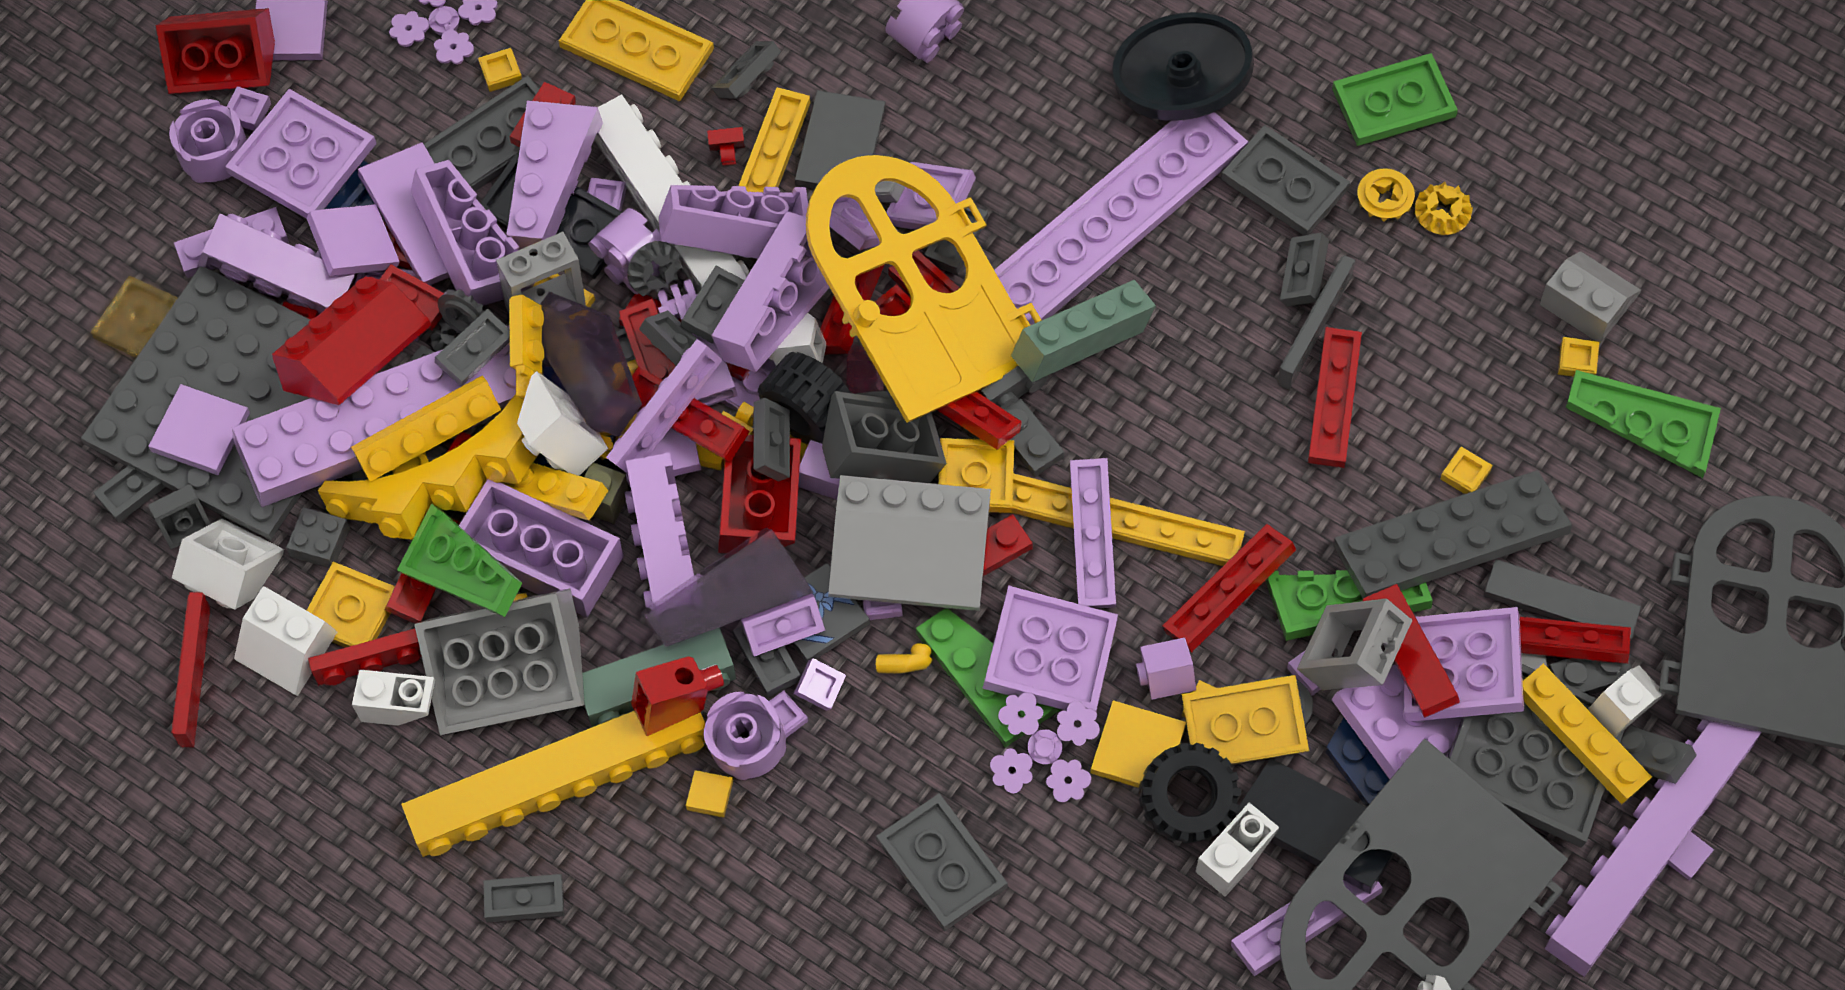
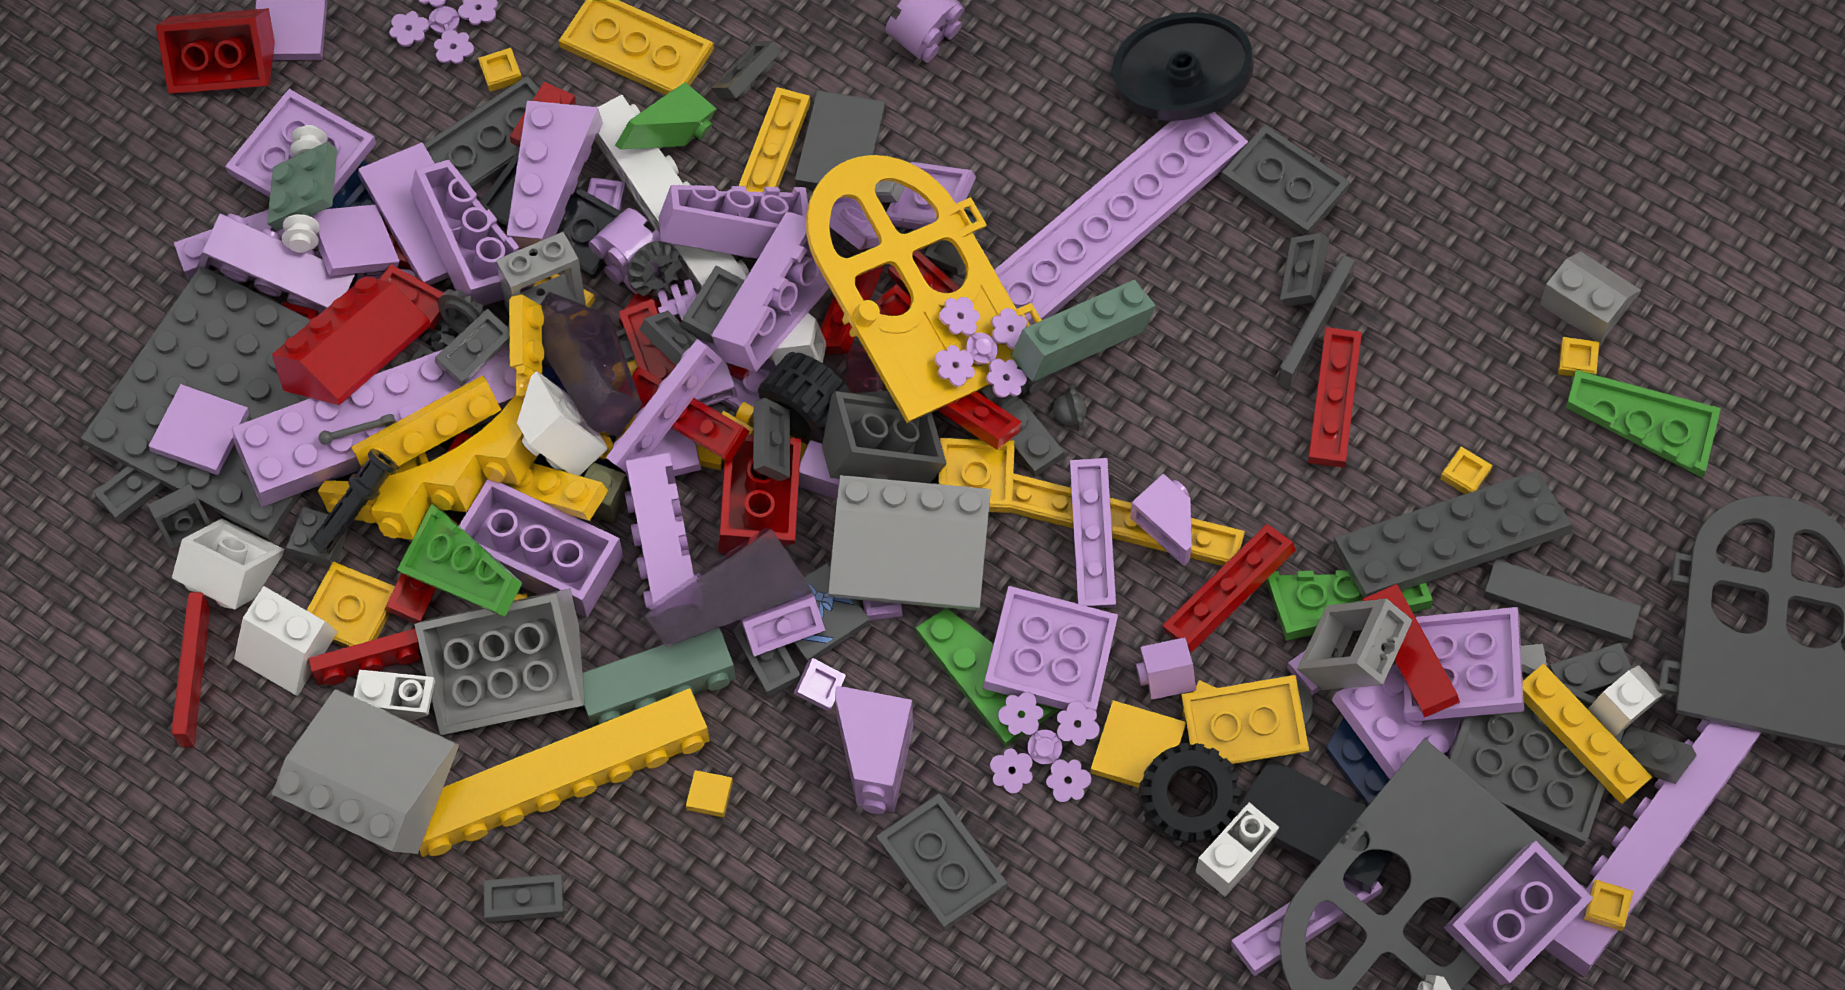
(133, 316): clear yellow tile -> none
(206, 139): lavender brick -> none
(249, 106): lavender plate -> none
(302, 188): none -> sand green plate
(327, 437): none -> dark grey hinge
(363, 487): none -> black pin
(368, 772): none -> light grey slope
(669, 121): none -> bright green slope
(672, 692): red torso -> none
(726, 141): red tile -> none
(747, 756): lavender brick -> none
(789, 713): lavender tile -> none
(876, 744): none -> lavender slope
(903, 663): yellow arm -> none
(981, 347): none -> lavender plant
(1005, 543): red plate -> none
(1070, 409): none -> dark grey piece
(1166, 516): none -> lavender slope
(1379, 182): yellow gear -> none
(1394, 99): bright green plate -> none
(1438, 220): yellow gear -> none
(1518, 913): none -> lavender brick
(1575, 640): red tile -> none
(1608, 905): none -> yellow tile
(1690, 855): lavender tile -> none

